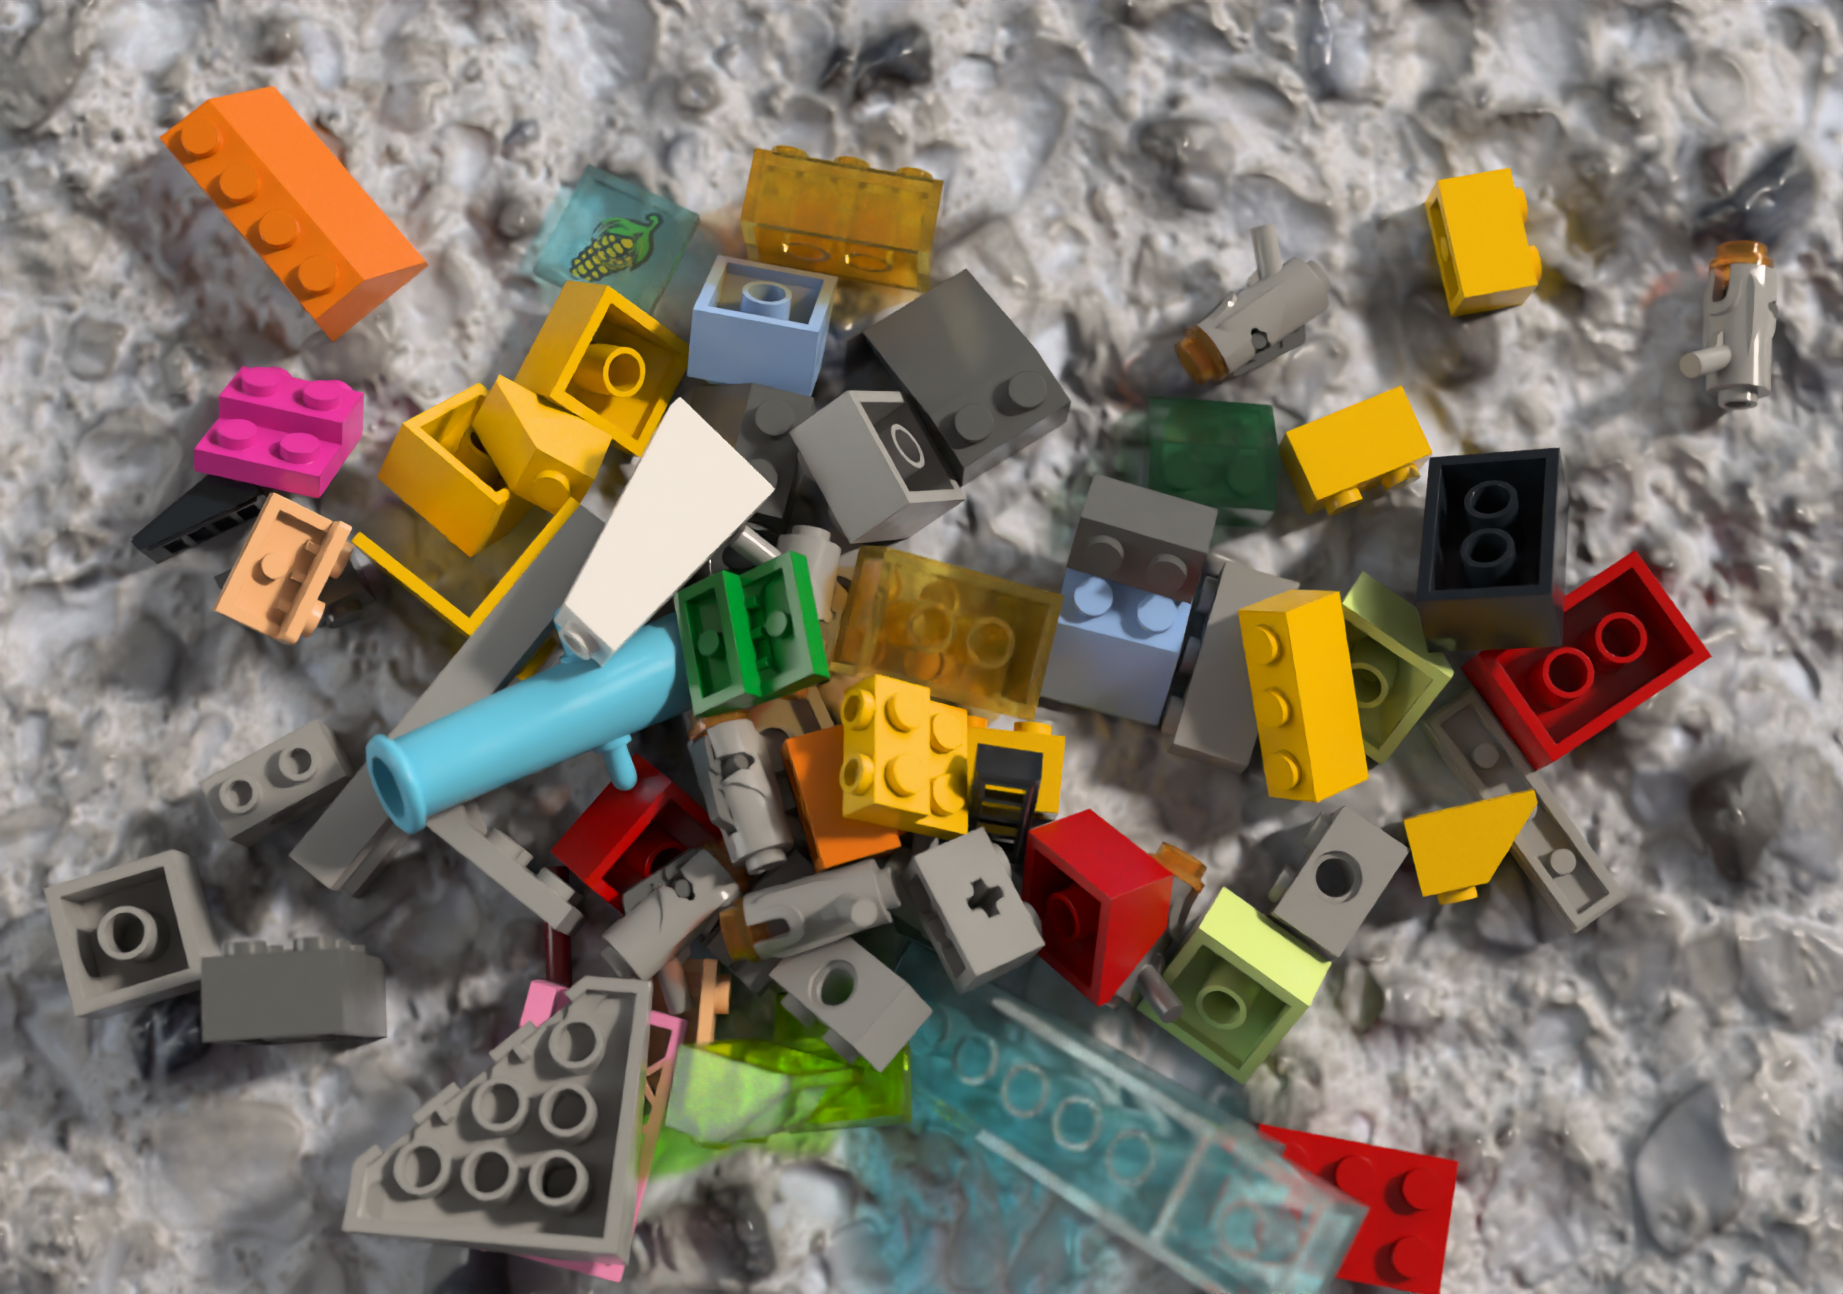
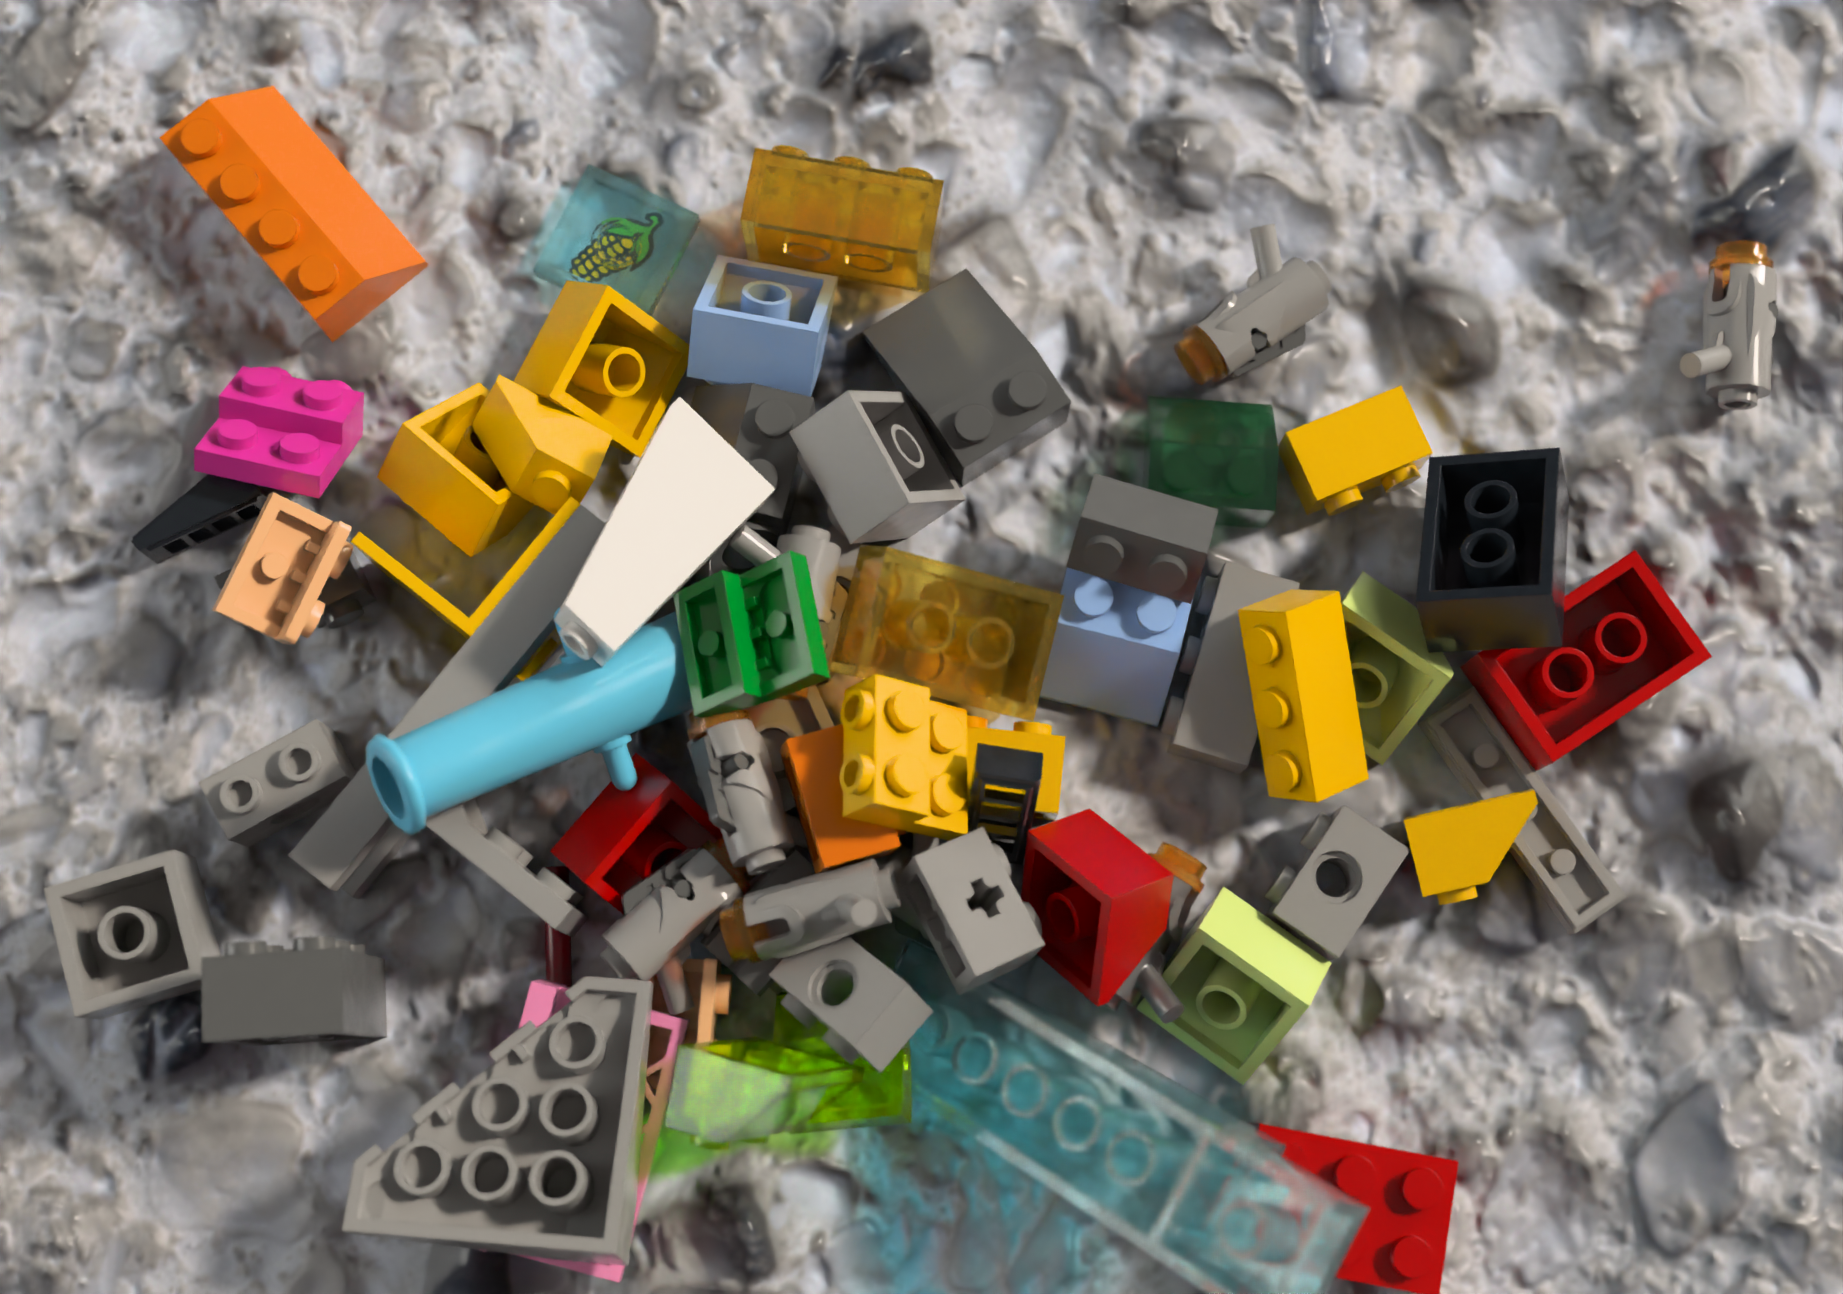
(1482, 242): yellow brick -> none

